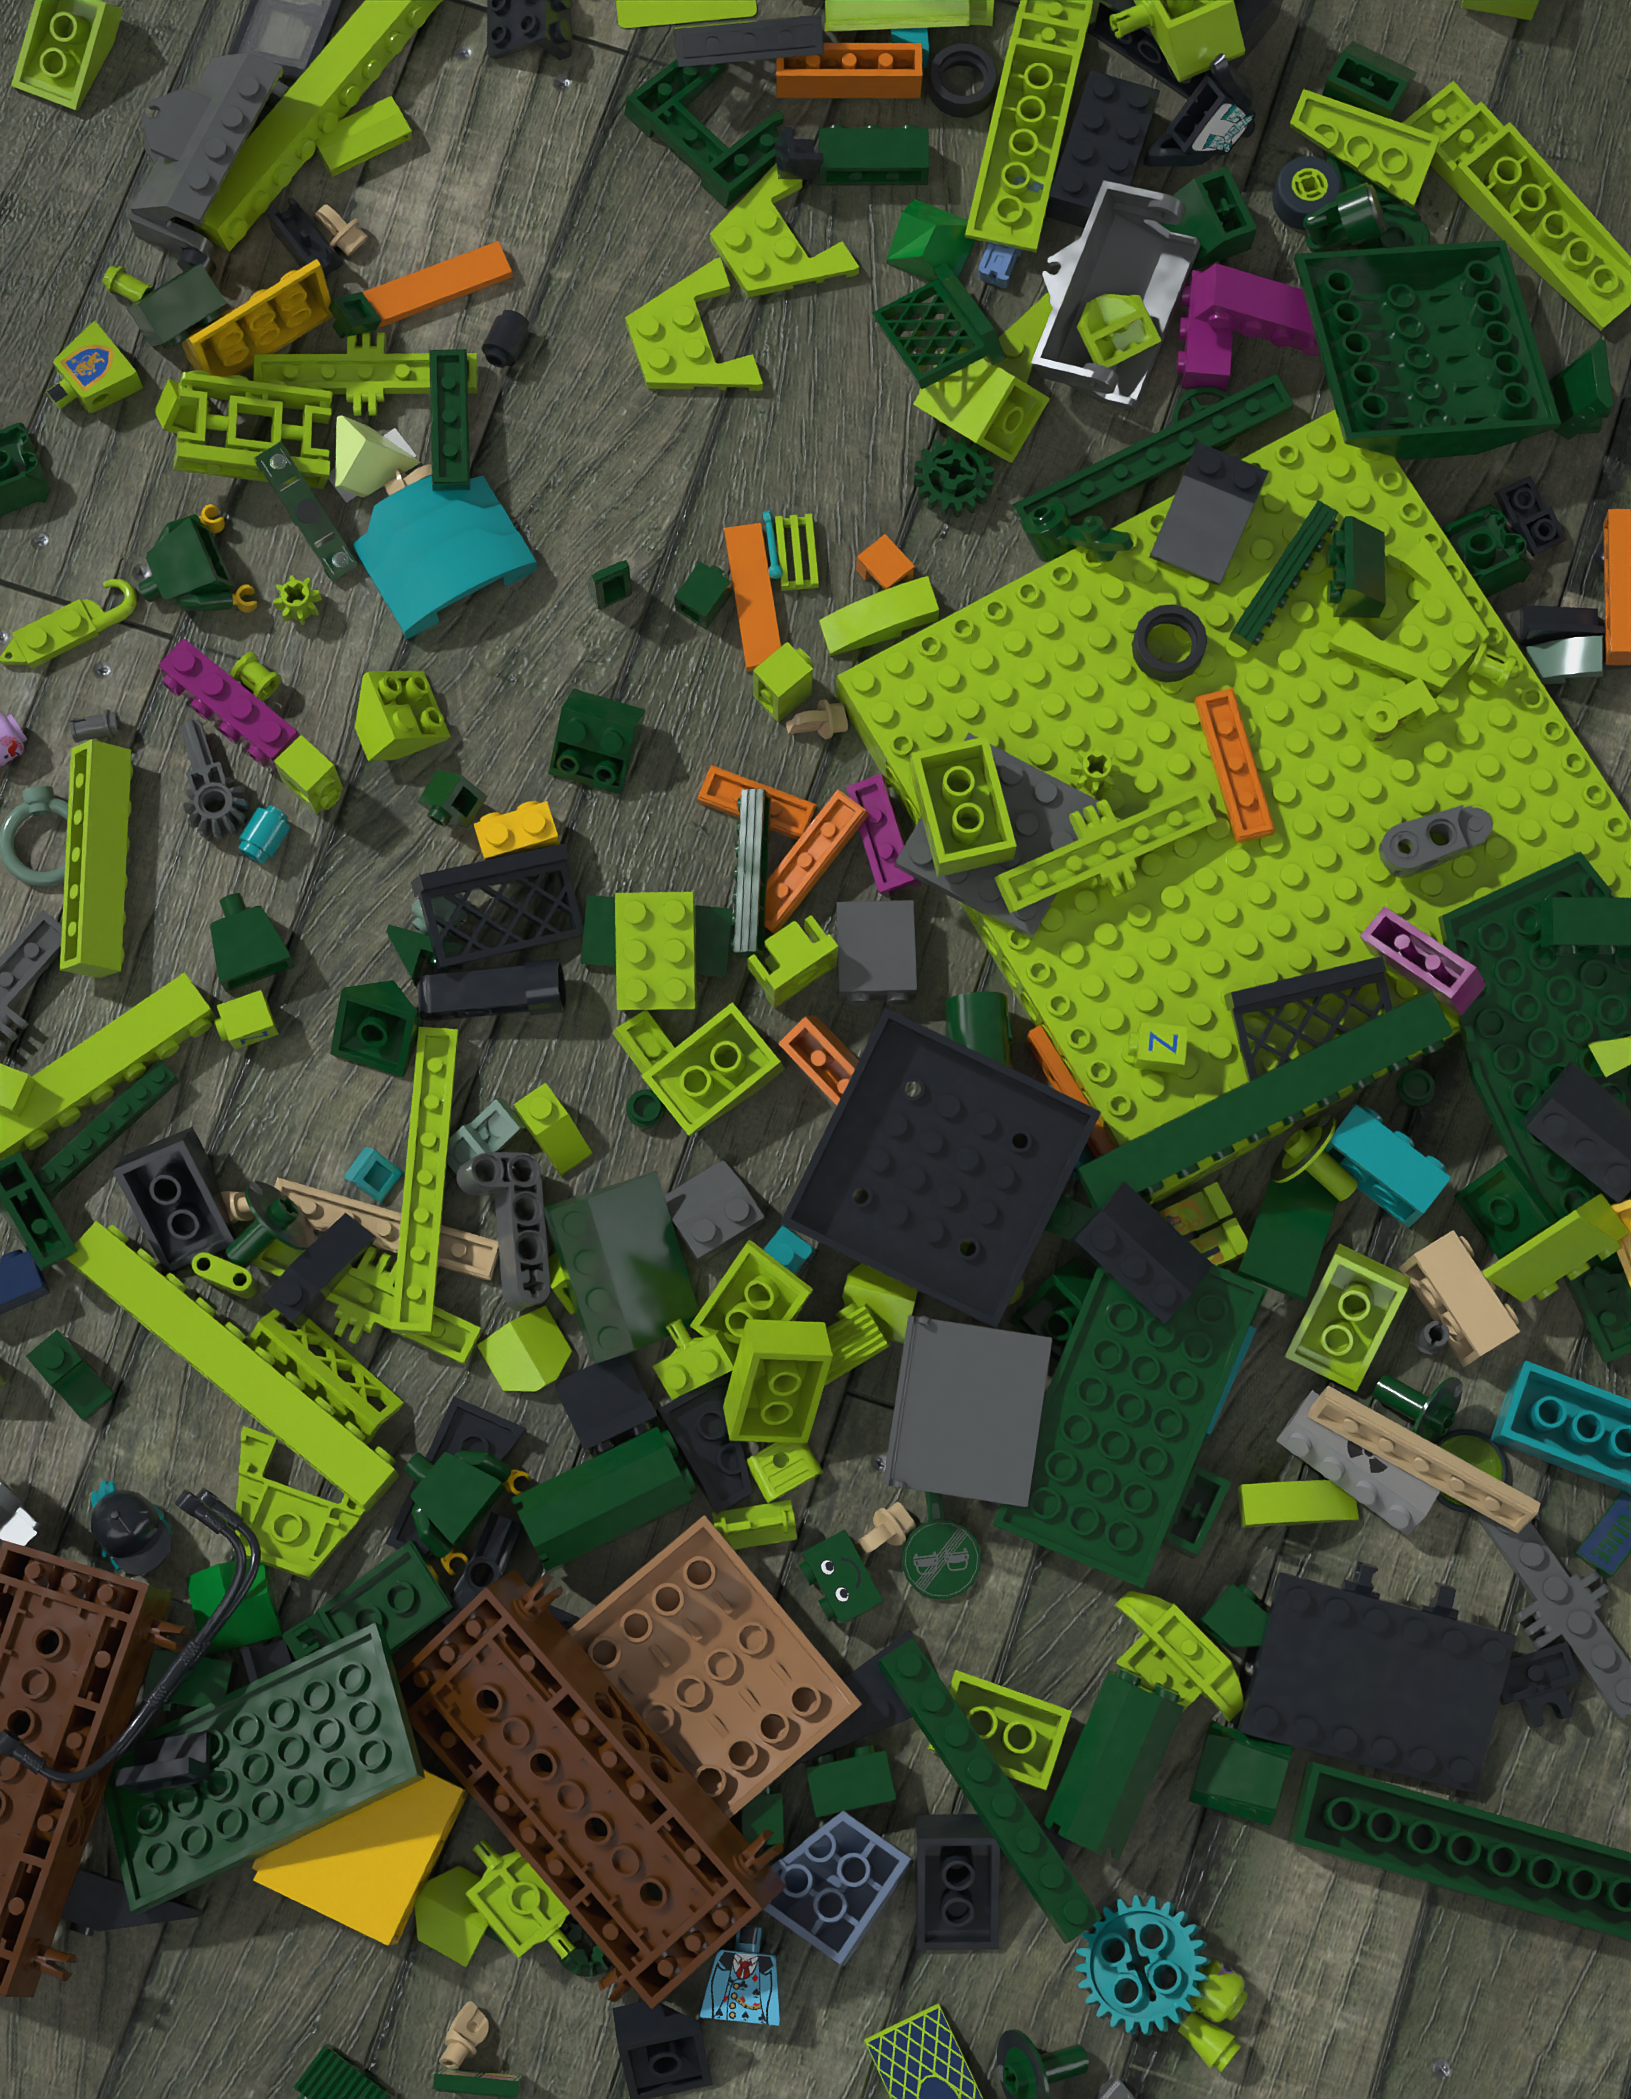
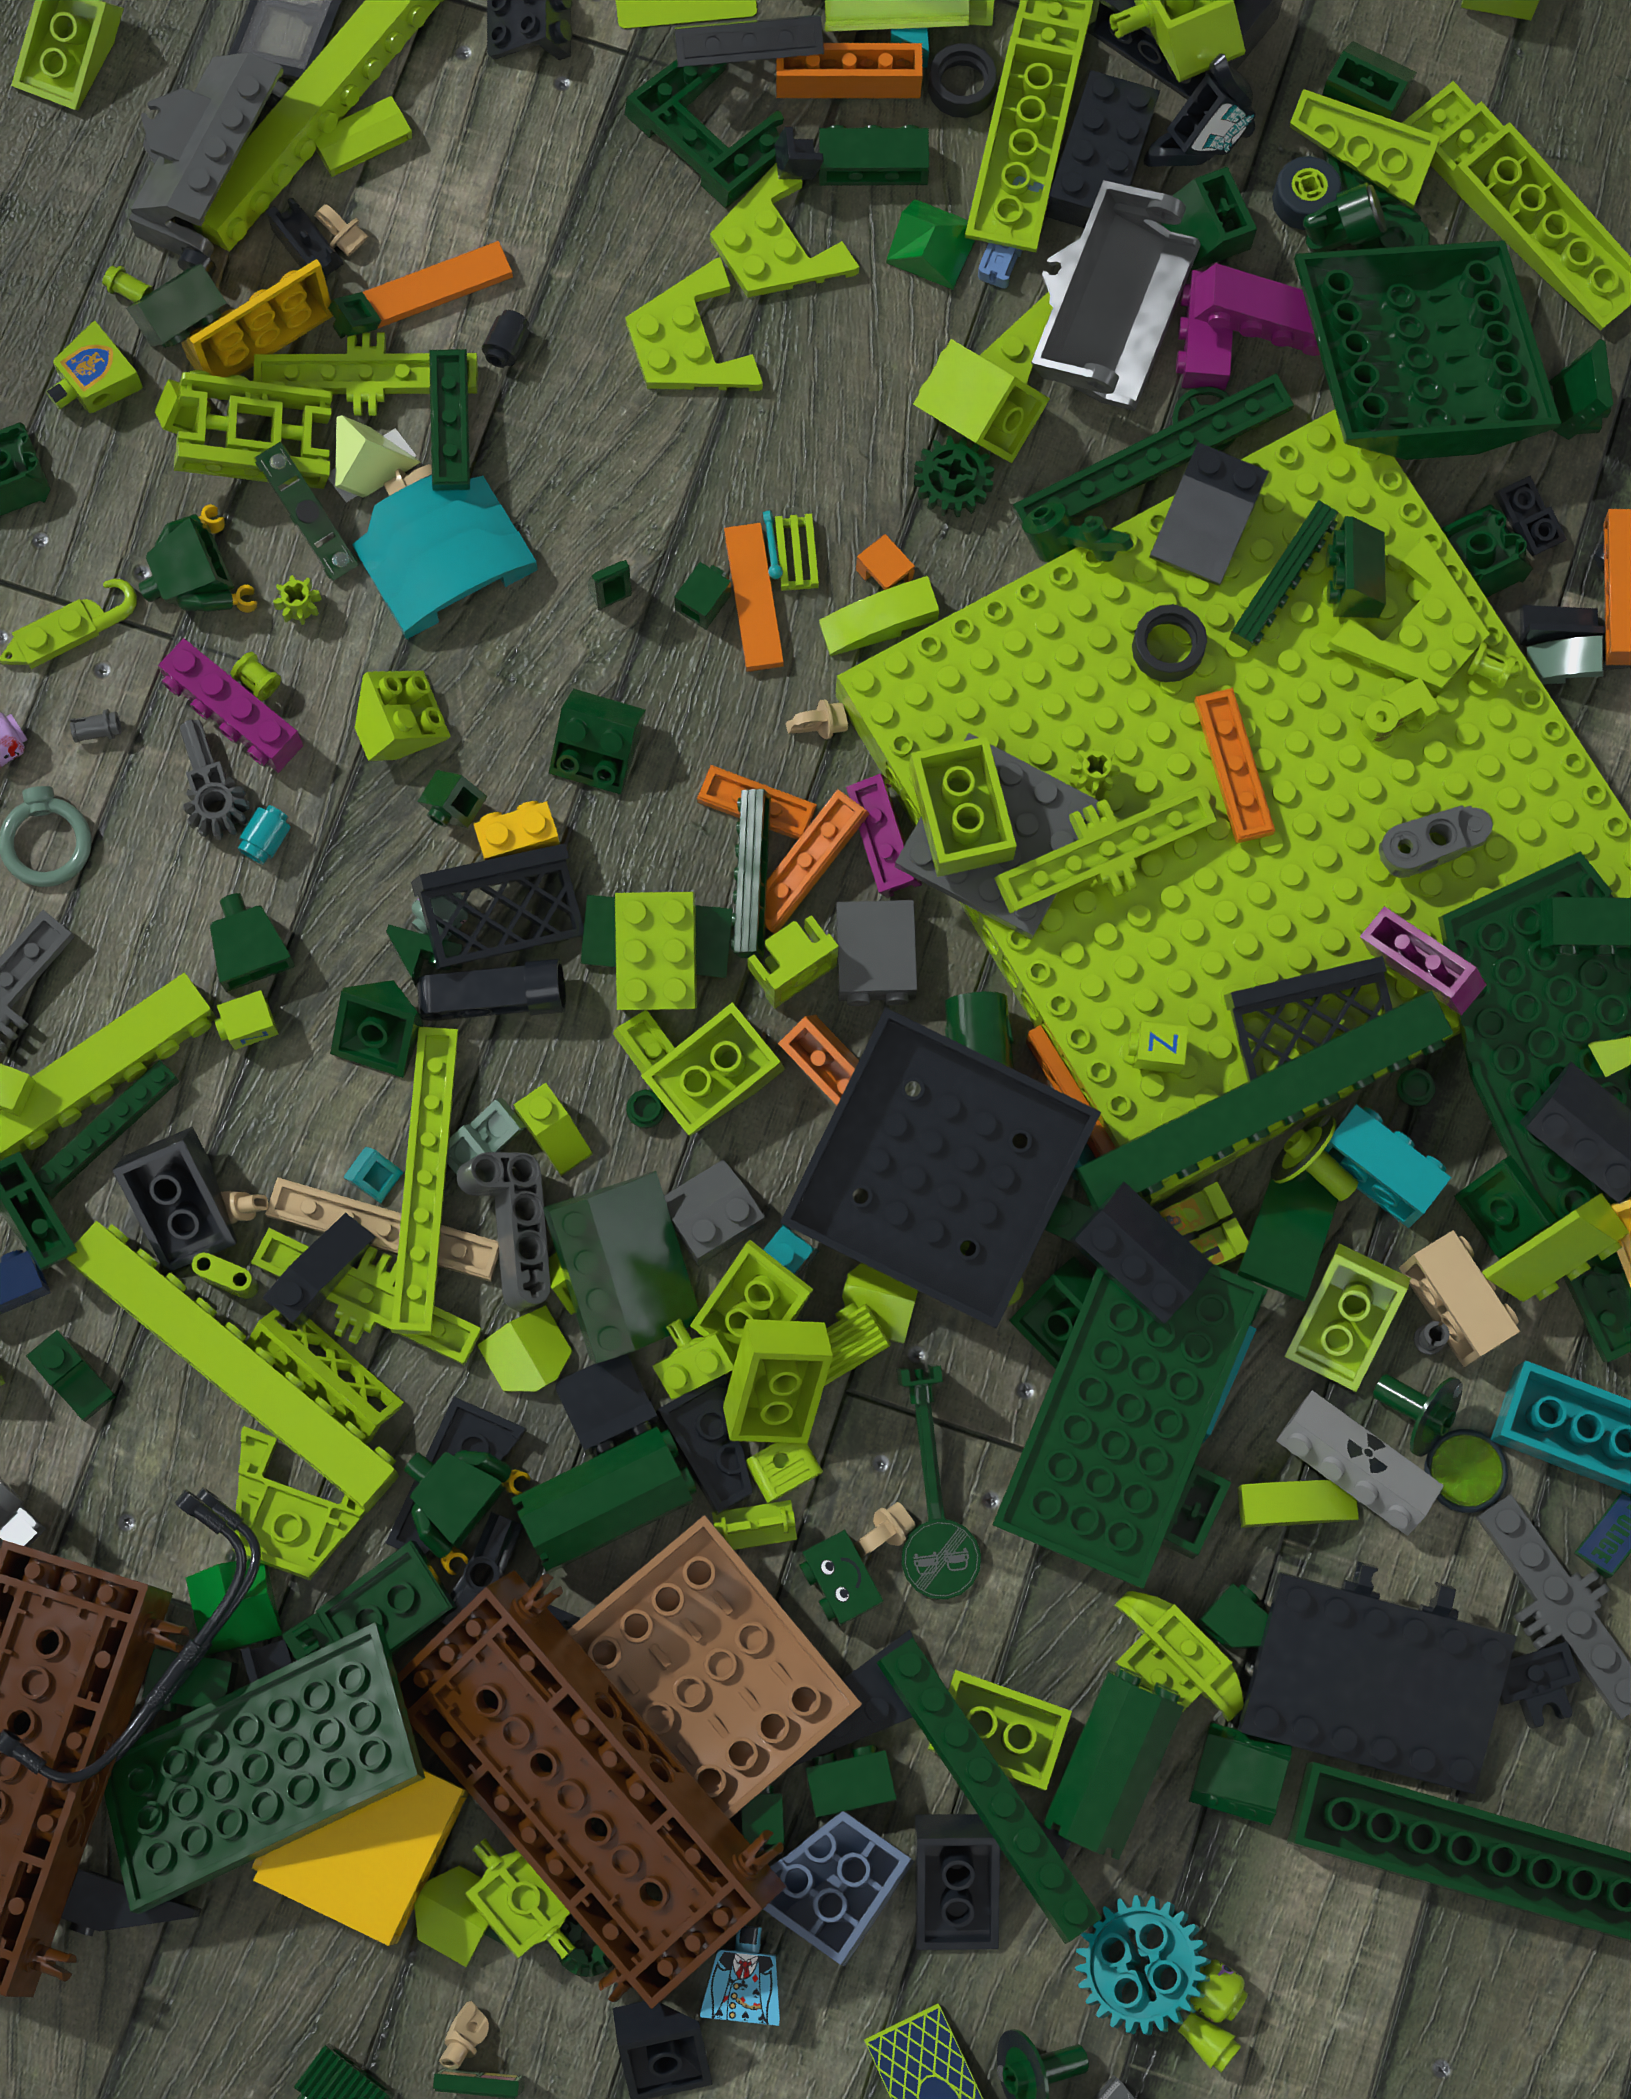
(96, 859): lime brick -> none
(129, 1529): black hair -> none
(168, 1763): black panel -> none
(275, 1219): dark green piece -> none
(309, 775): lime brick -> none
(783, 681): lime brick -> none
(961, 316): dark green fence -> none
(967, 1411): dark grey container -> none
(1116, 328): lime slope -> none
(1423, 1459): tan tile -> none

